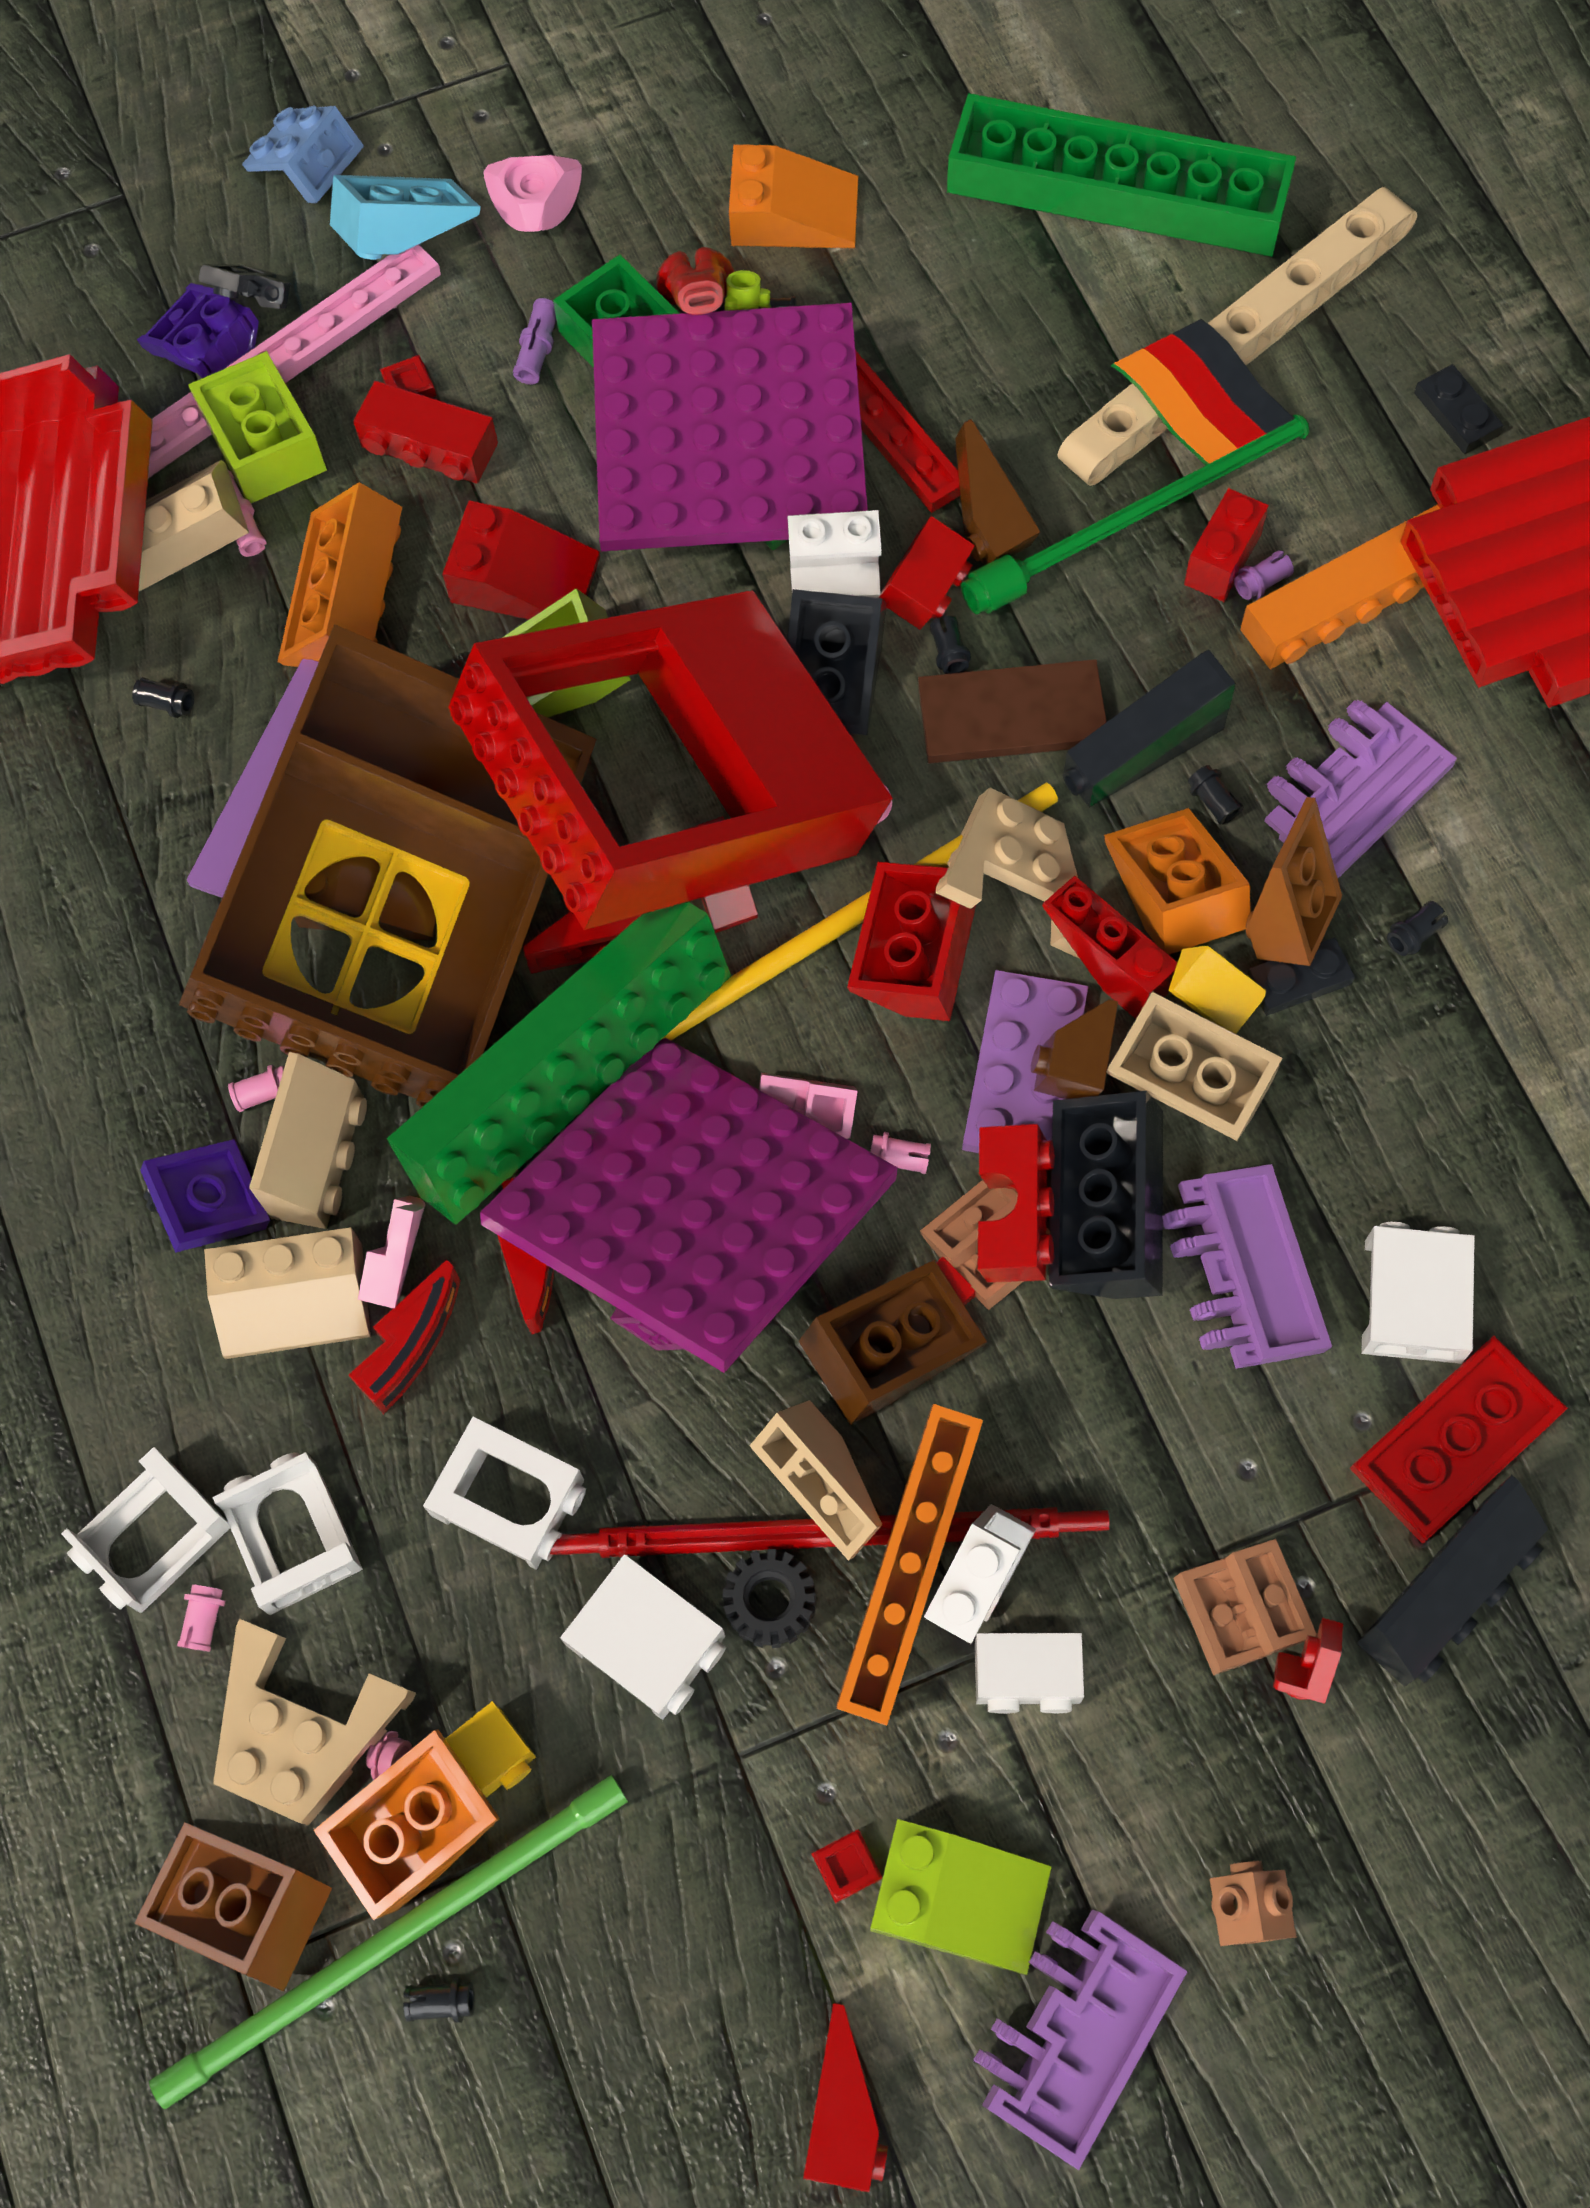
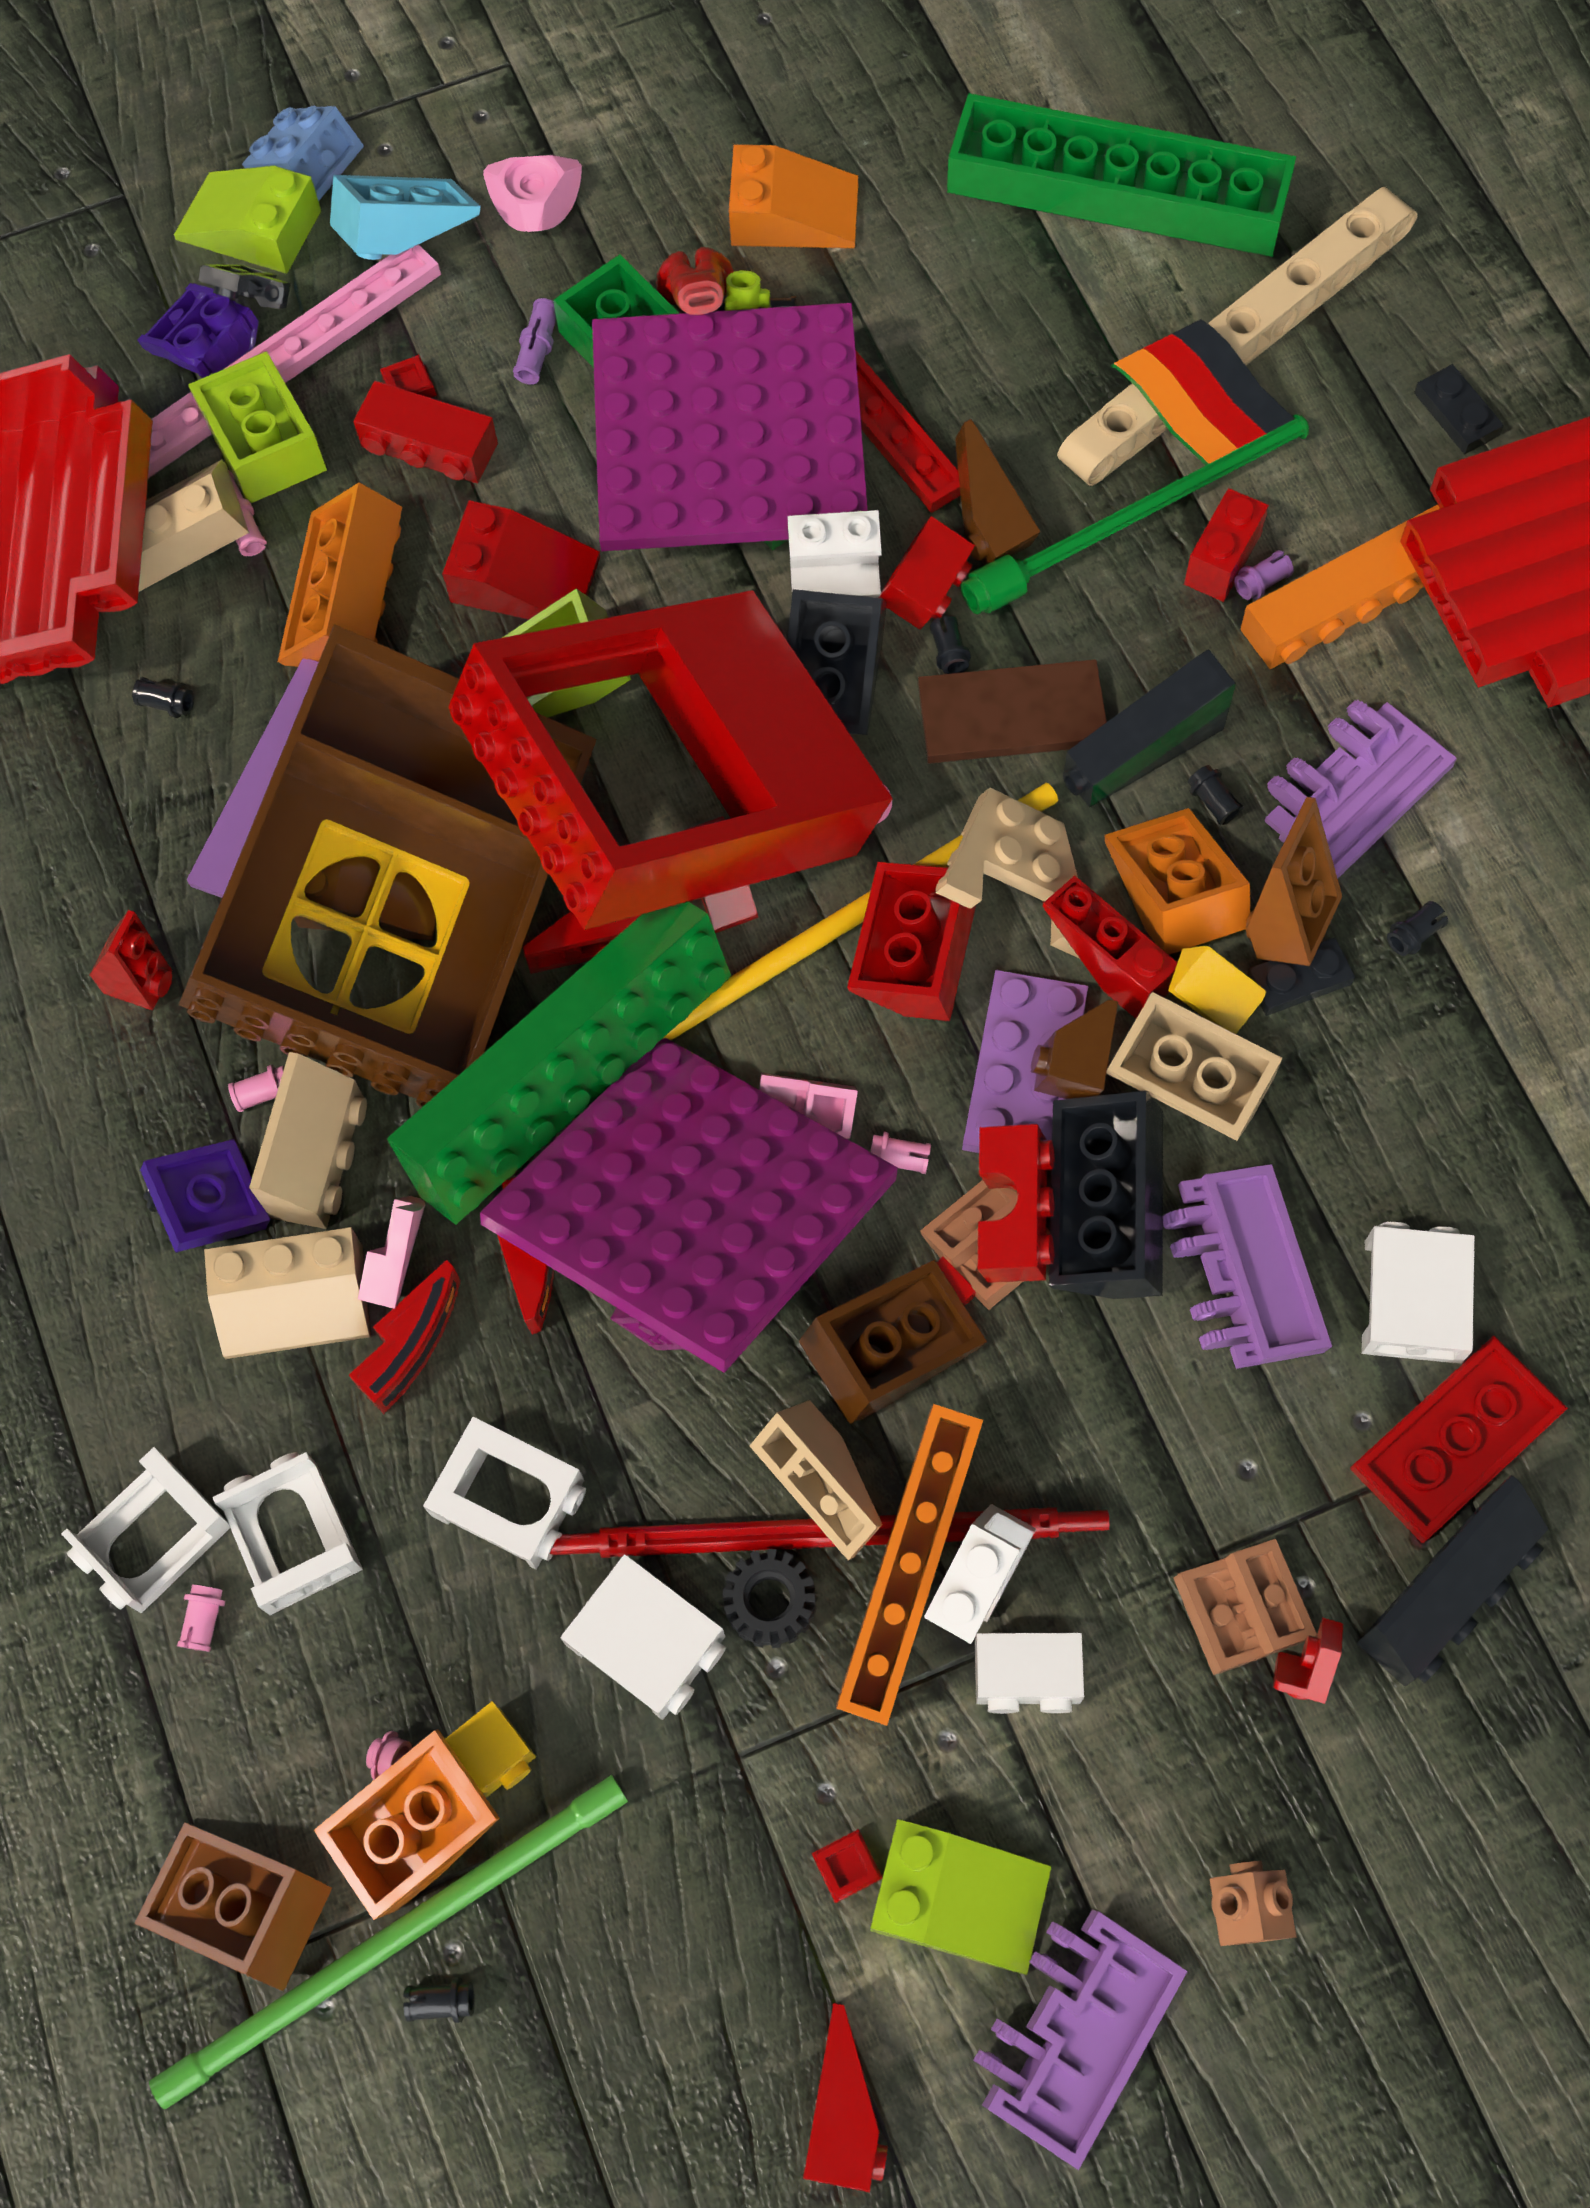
(132, 965): none -> red slope
(252, 215): none -> lime slope
(285, 1751): tan wing -> none

